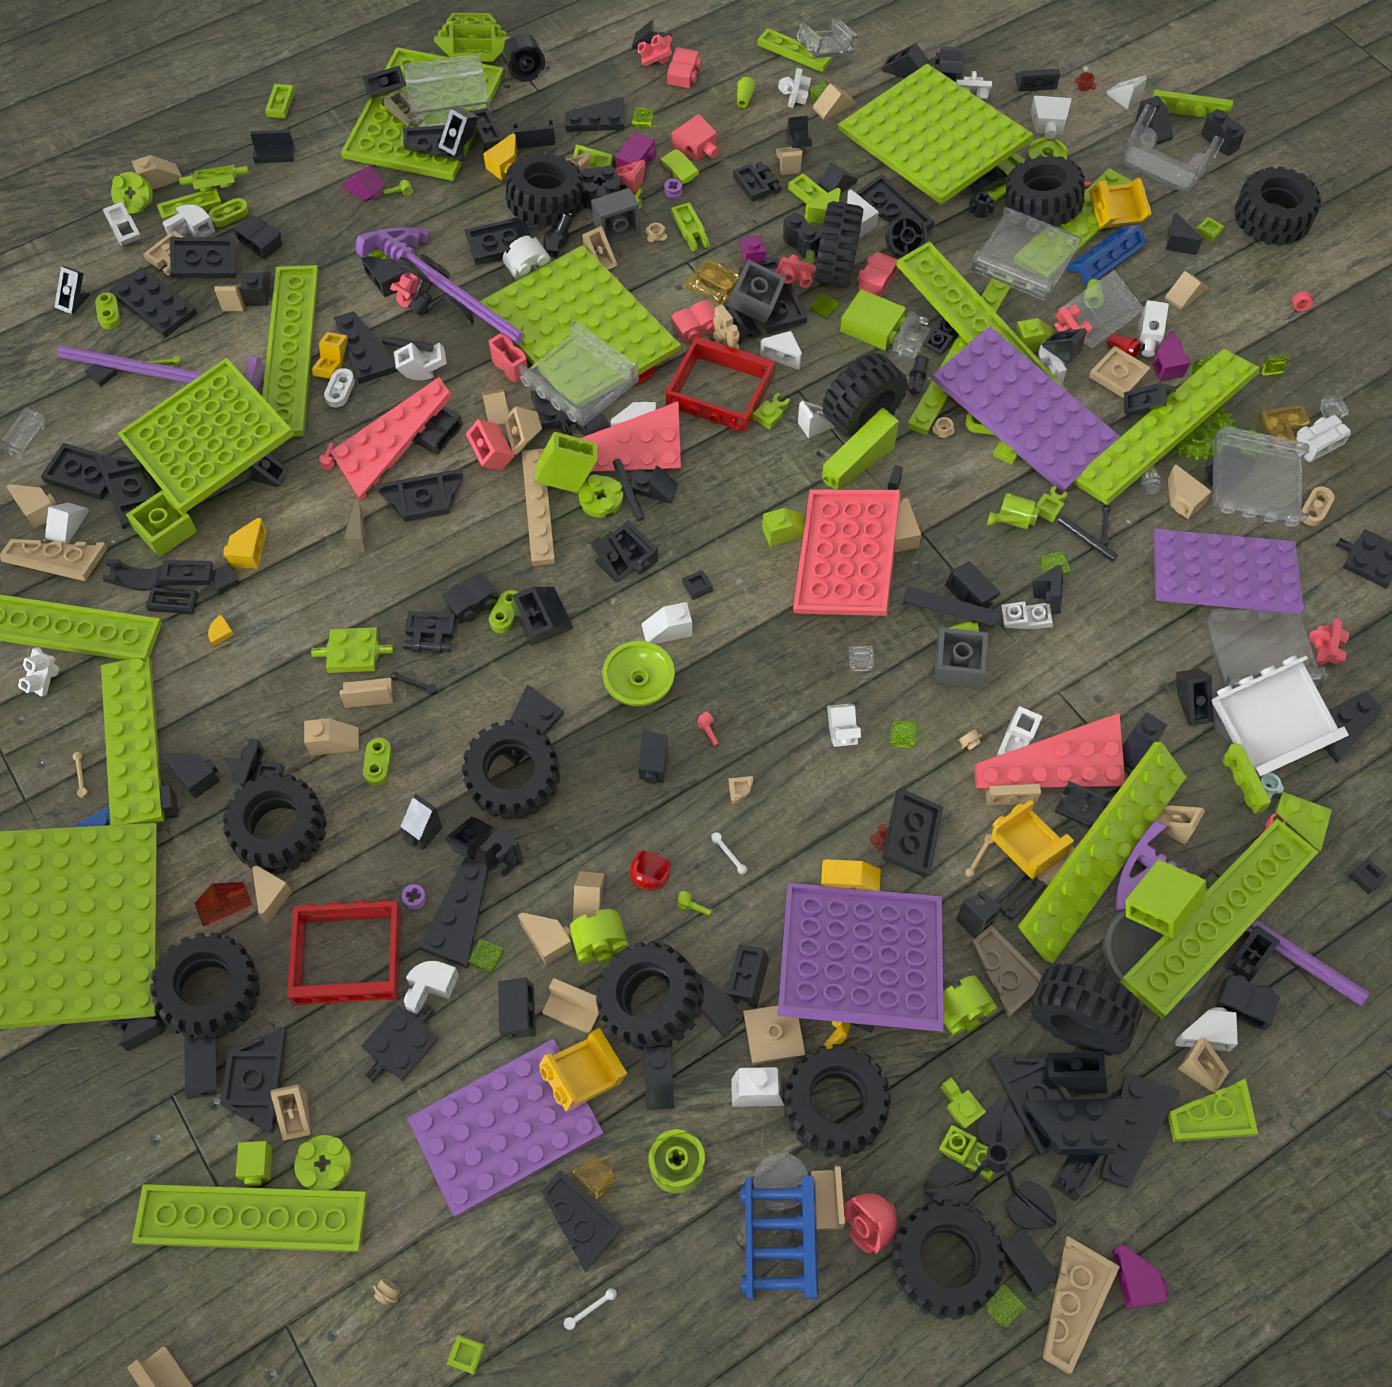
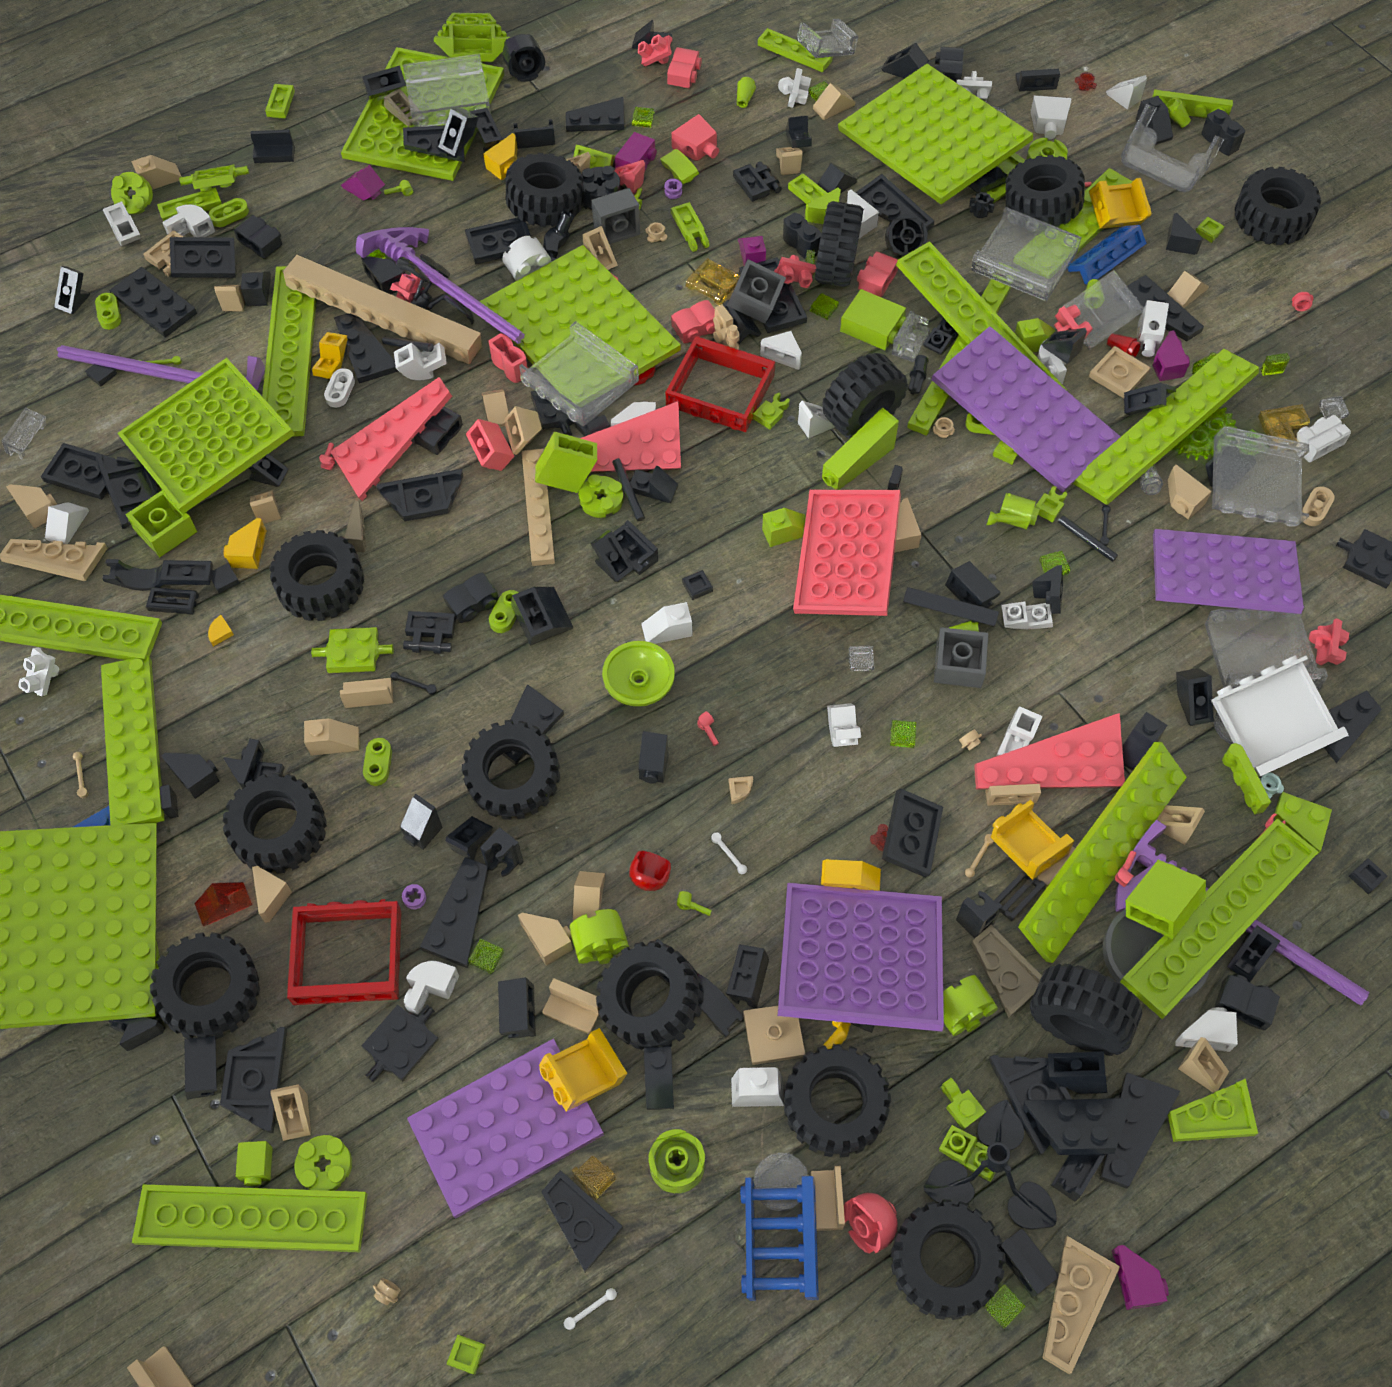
(265, 507): none -> tan slope
(309, 552): none -> black tyre
(381, 308): none -> tan brick
(1081, 804): black hinge -> none
(1124, 876): none -> coral hand
(1177, 317): none -> black wing
(1178, 112): none -> lime cone

